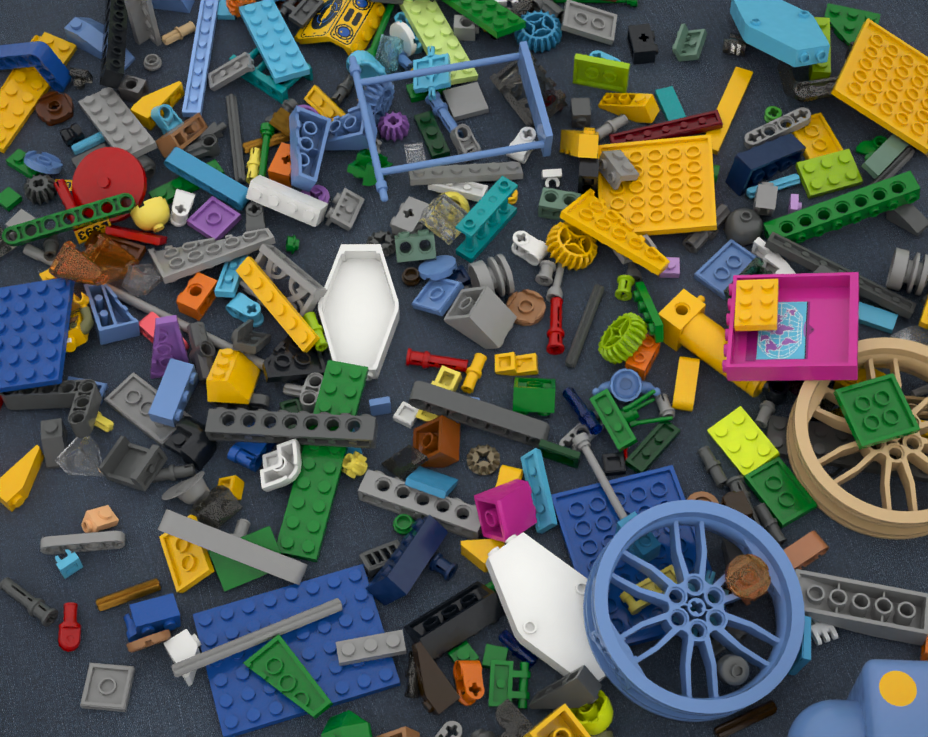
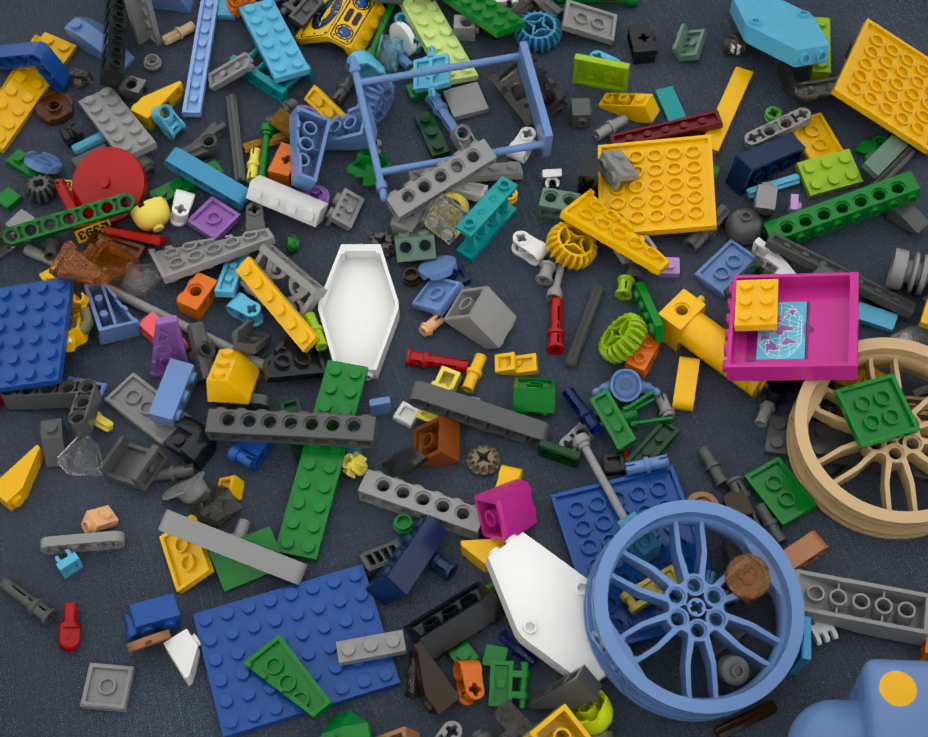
(128, 594): pearl gold axle -> none
(181, 134): medium nougat slope -> none
(256, 637): light grey axle -> none
(281, 465): white brick -> none
(307, 392): light grey beam -> none
(393, 126): medium lavender gear -> none
(403, 209): none -> light grey brick
(414, 152): clear tile -> none
(431, 482): dark azure tile -> none
(432, 324): none -> light nougat pin
(495, 276): light grey wheel -> none
(527, 306): medium nougat tile -> none
(536, 476): medium azure plate -> none
(580, 143): yellow wedge -> none
(647, 464): none -> medium blue pin
(743, 441): neon yellow plate -> none
(848, 21): green plate -> none

